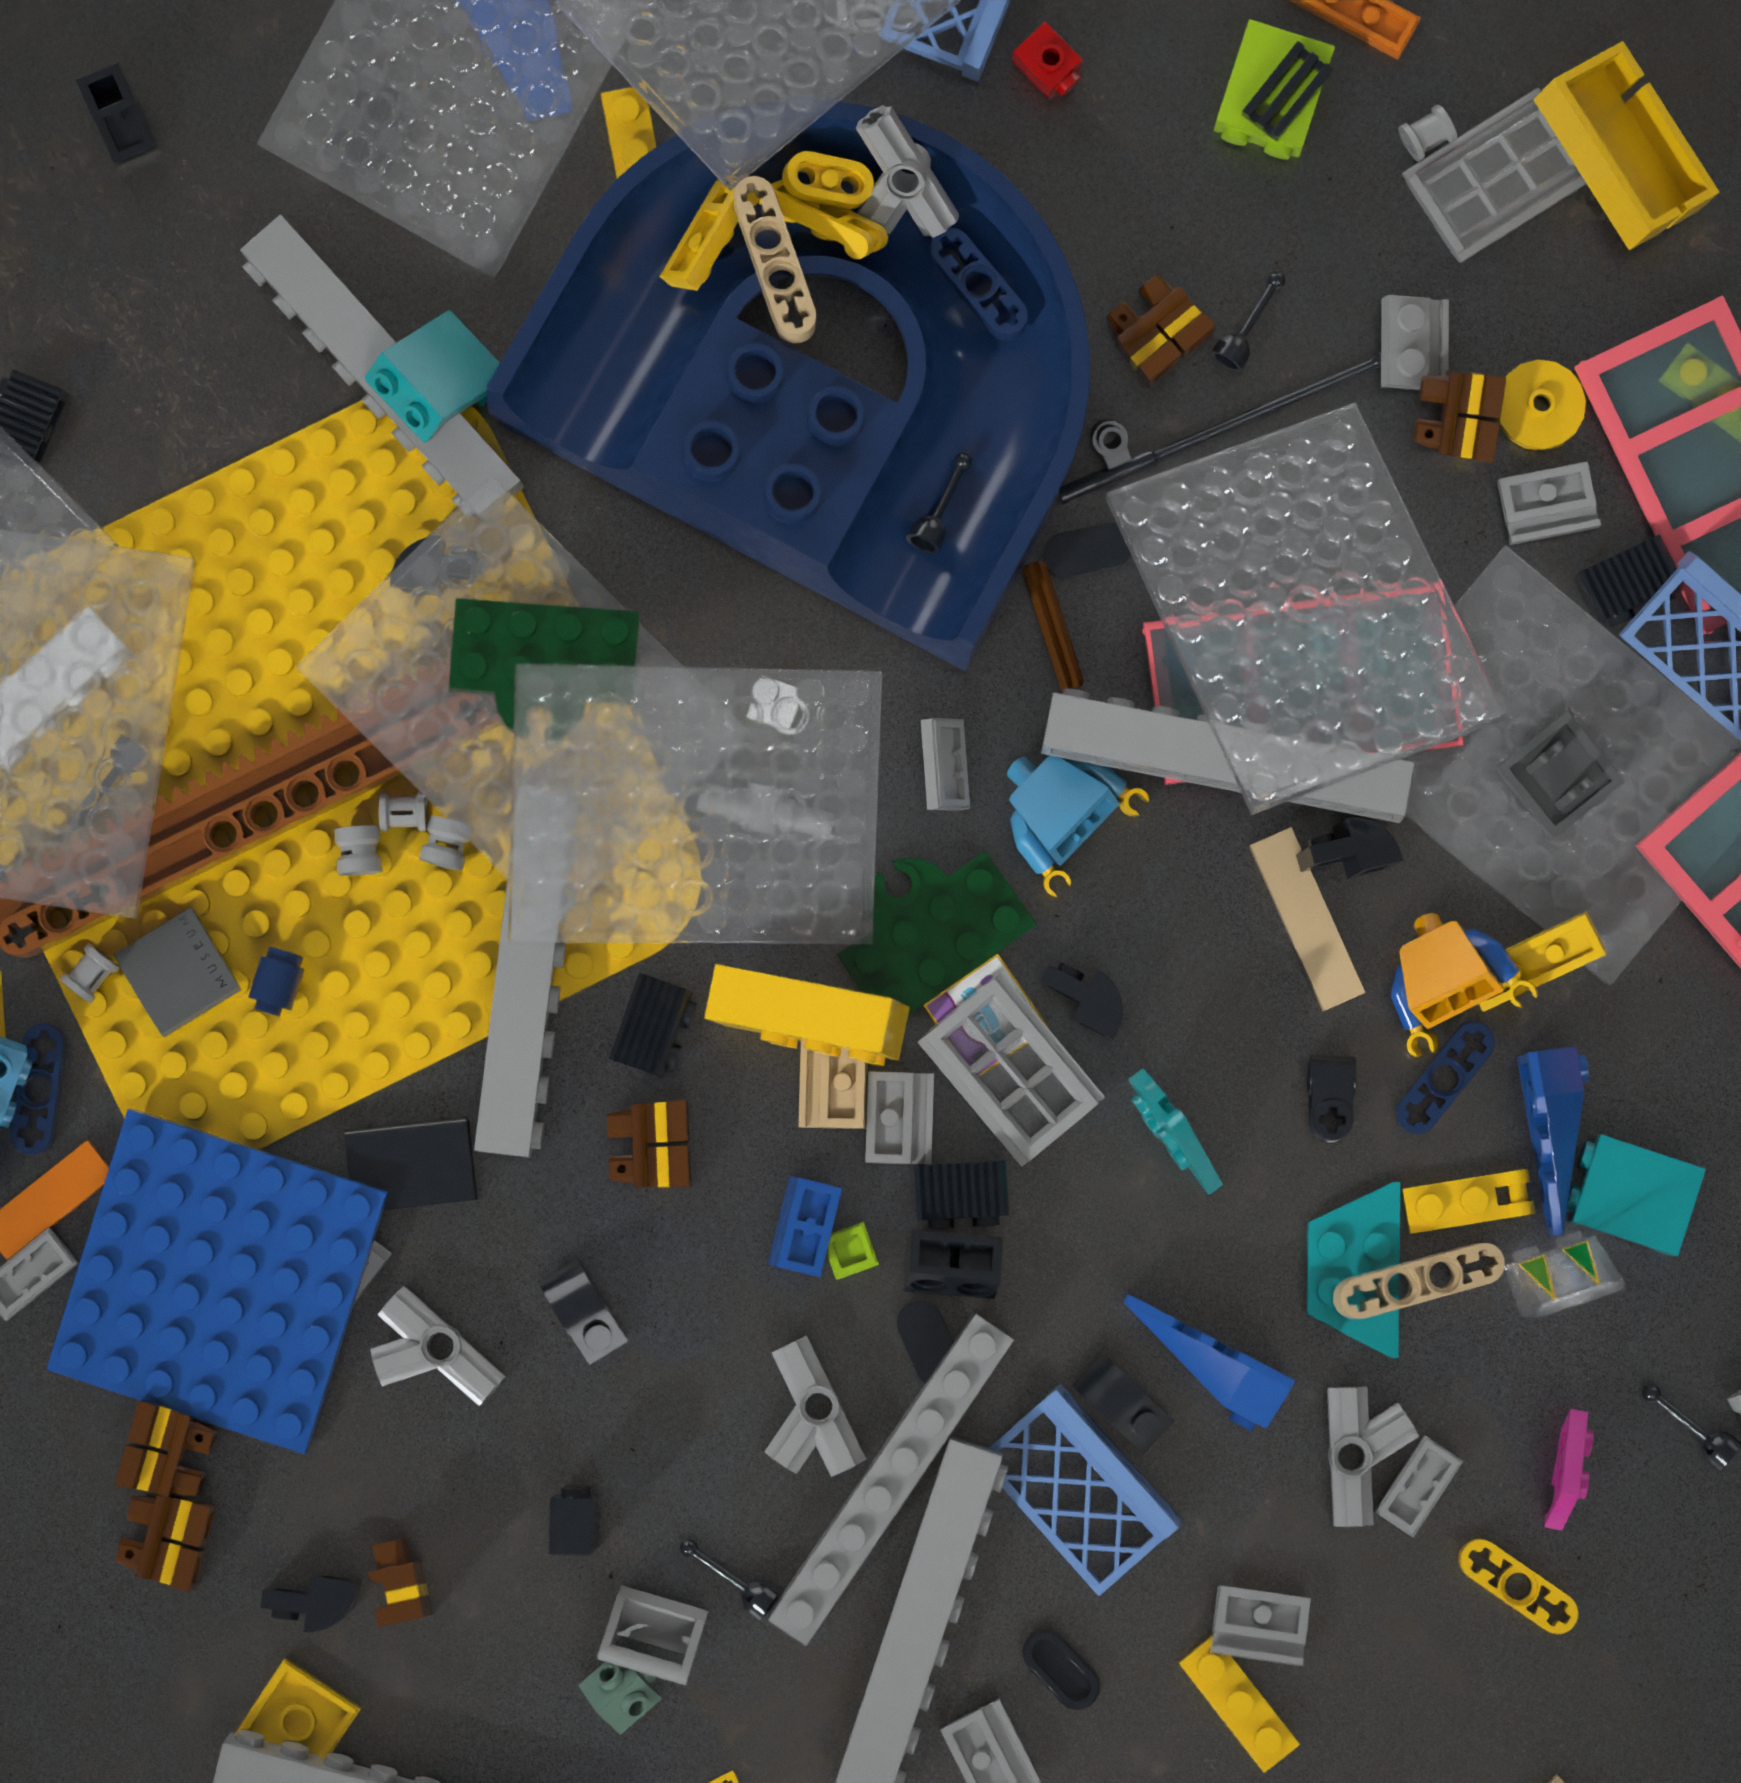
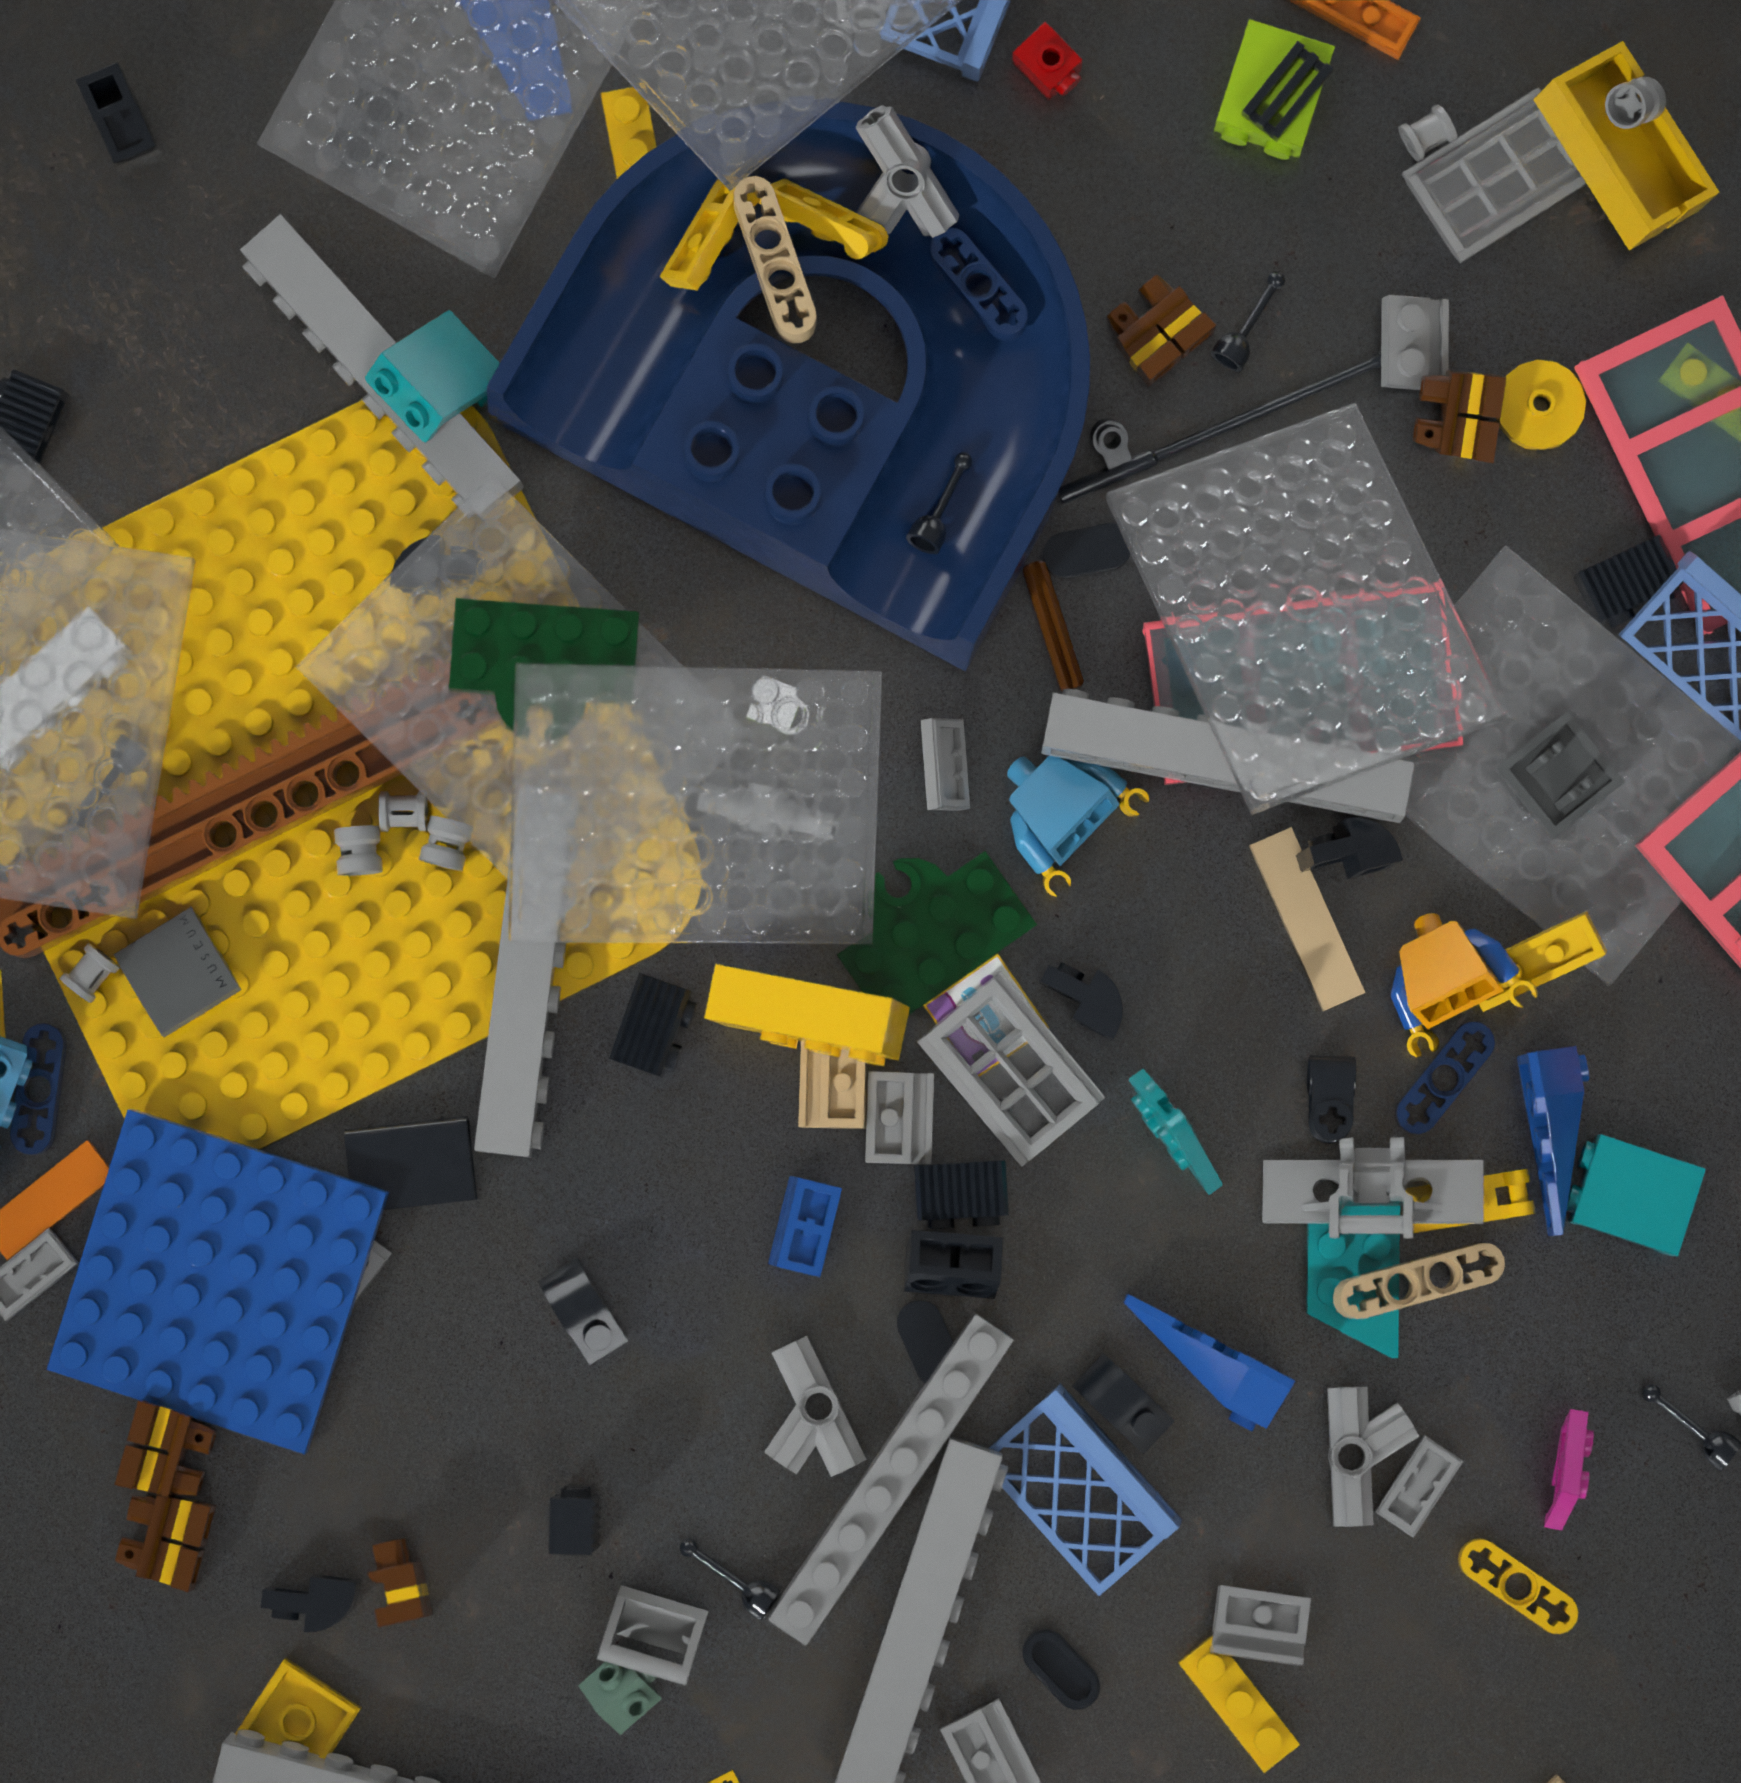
(276, 981): dark blue brick -> none
(413, 1354): light grey piece -> none
(649, 1125): reddish brown hips -> none
(825, 180): yellow plate -> none
(851, 1251): lime tile -> none
(1373, 1179): none -> light grey piece
(1548, 503): light grey plate -> none
(1561, 1275): clear slope -> none
(1628, 110): none -> light grey wheel

